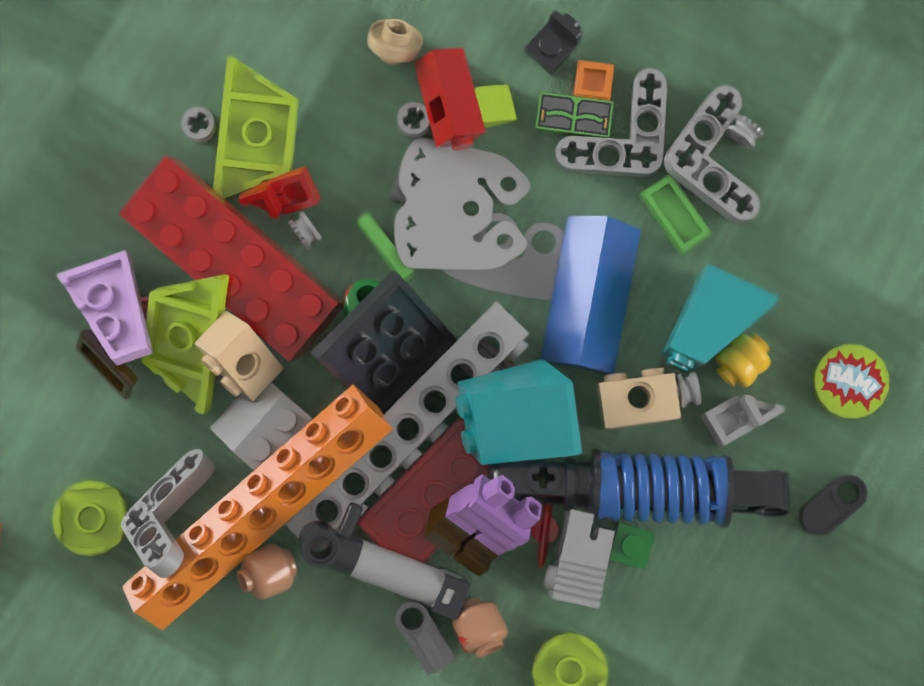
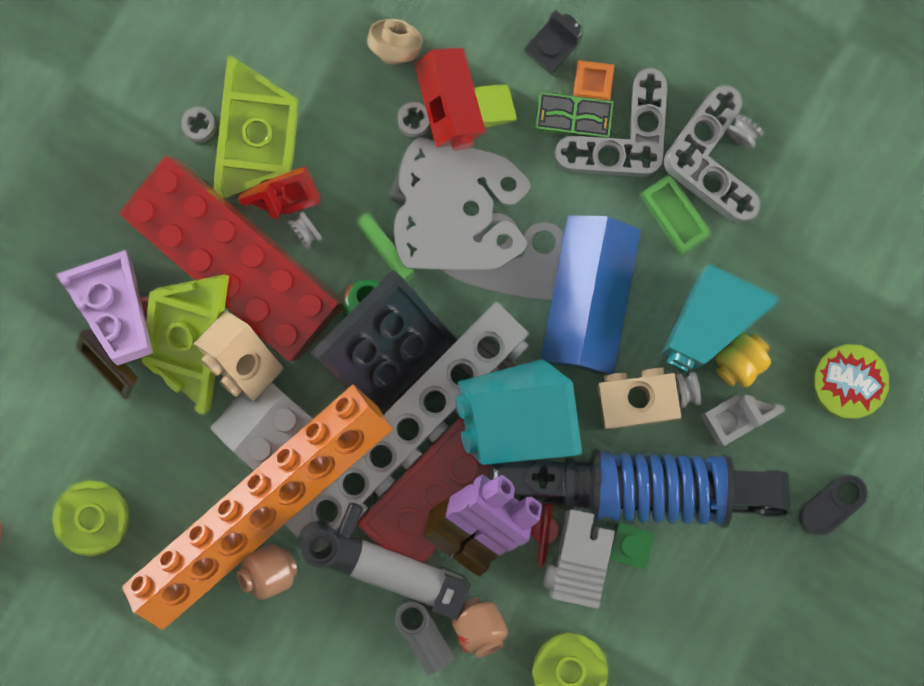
(158, 506): light grey beam -> none

